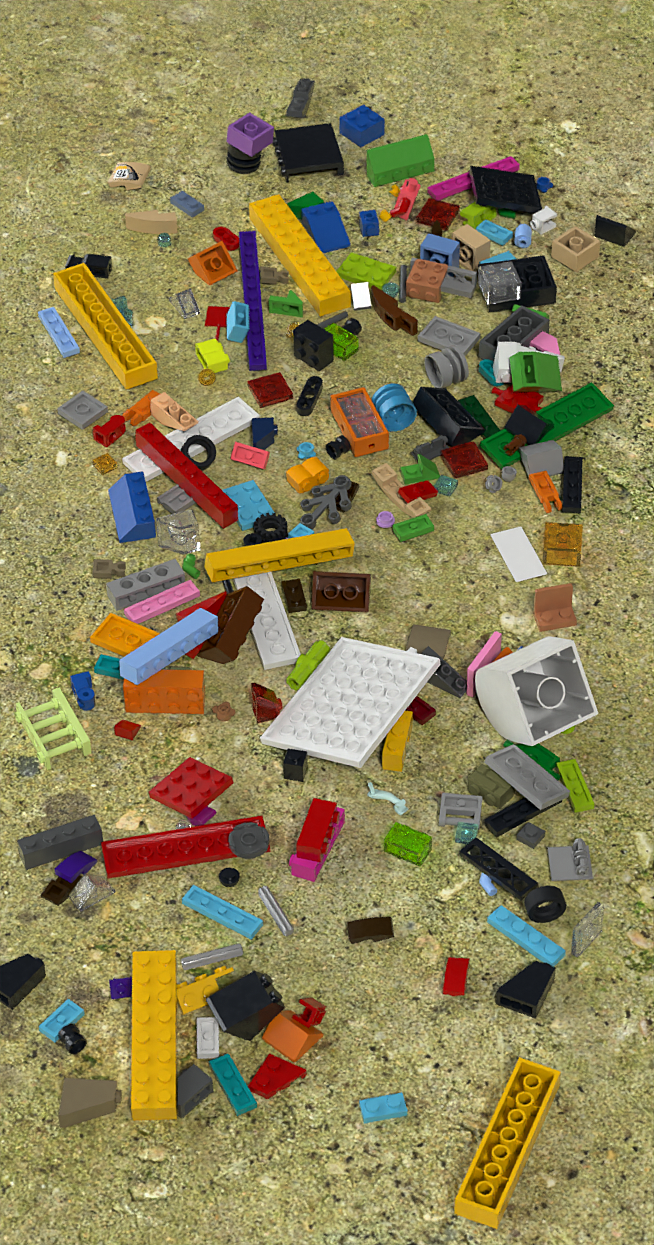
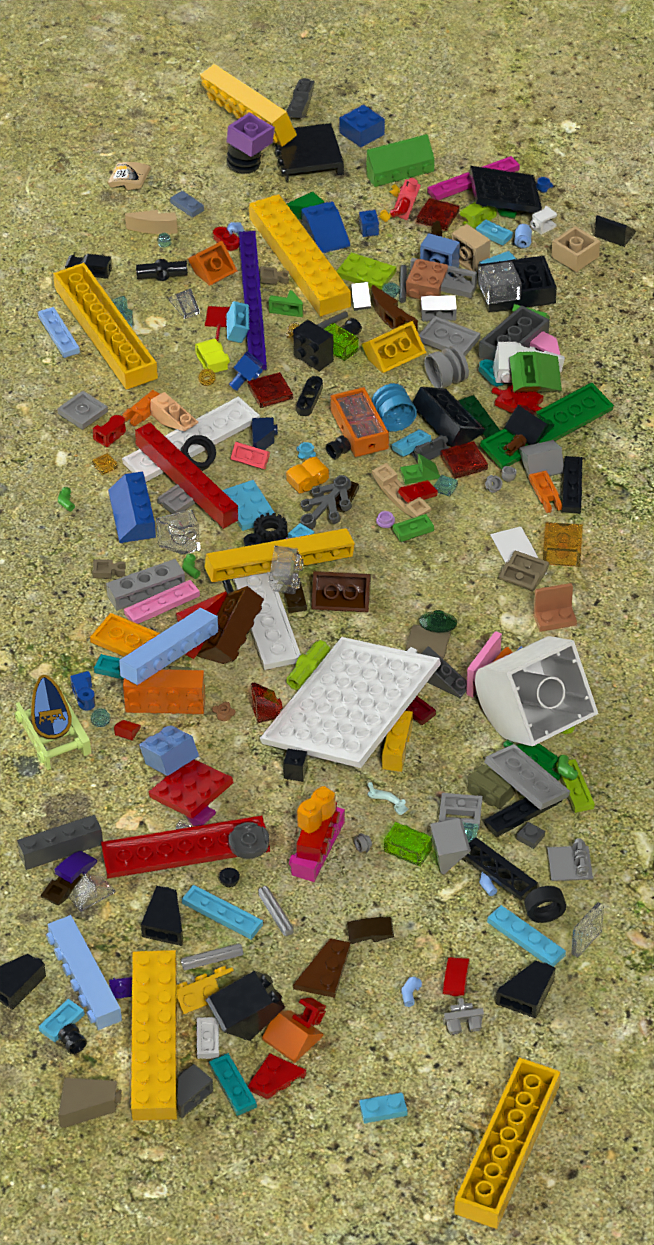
(49, 709): none -> shield
(64, 499): none -> bright green arm
(84, 973): none -> light blue brick
(100, 718): none -> clear light blue plate
(161, 270): none -> black piece
(163, 918): none -> black slope
(169, 750): none -> medium blue brick
(235, 227): none -> light blue arm
(242, 99): none -> yellow brick
(248, 368): none -> blue brick
(285, 570): none -> clear brick
(316, 809): none -> light orange brick
(325, 970): none -> reddish brown wing
(362, 843): none -> light grey plate
(394, 347): none -> yellow slope
(408, 444): none -> medium azure plate
(411, 984): none -> light blue arm
(438, 306): none -> brick
(438, 621): none -> clear green dish
(449, 843): none -> light grey slope
(454, 1019): none -> light grey hips
(524, 570): none -> dark tan slope
(565, 769): none -> bright green arm

